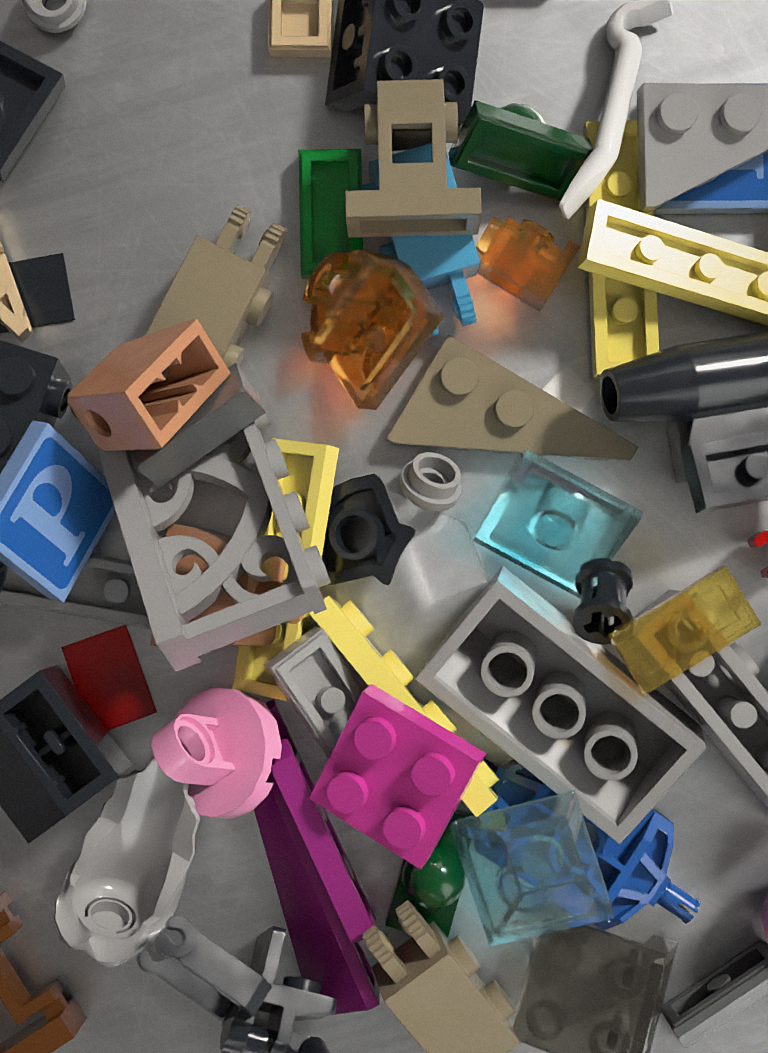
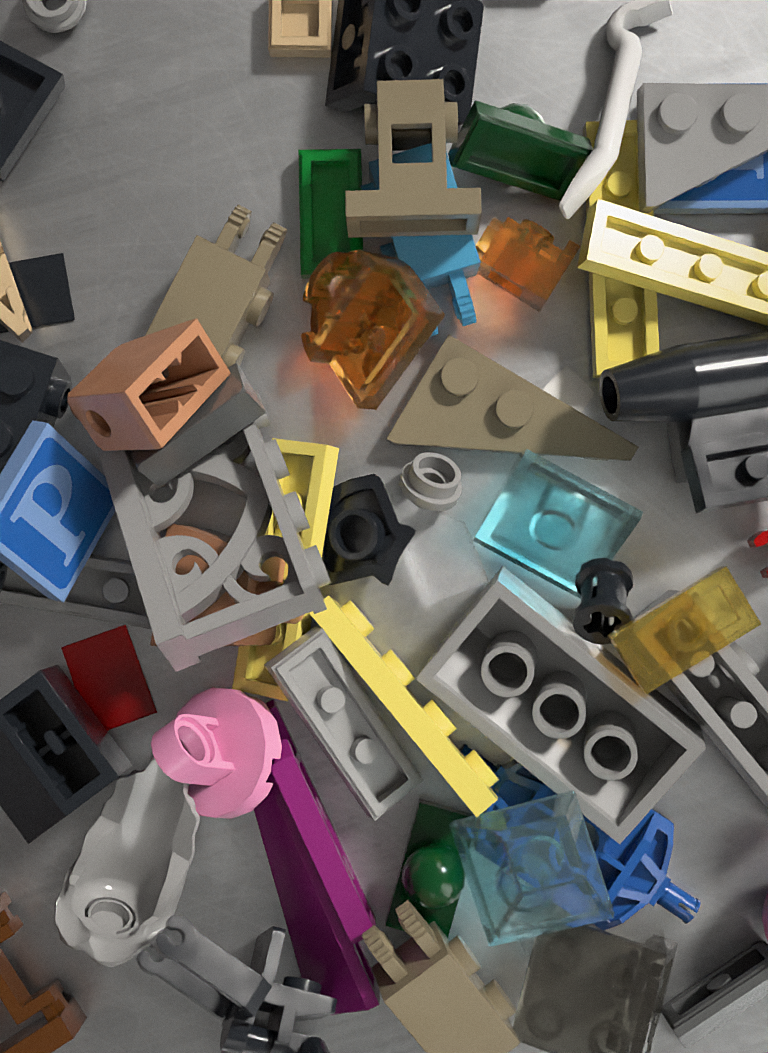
(396, 775): dark pink plate -> none

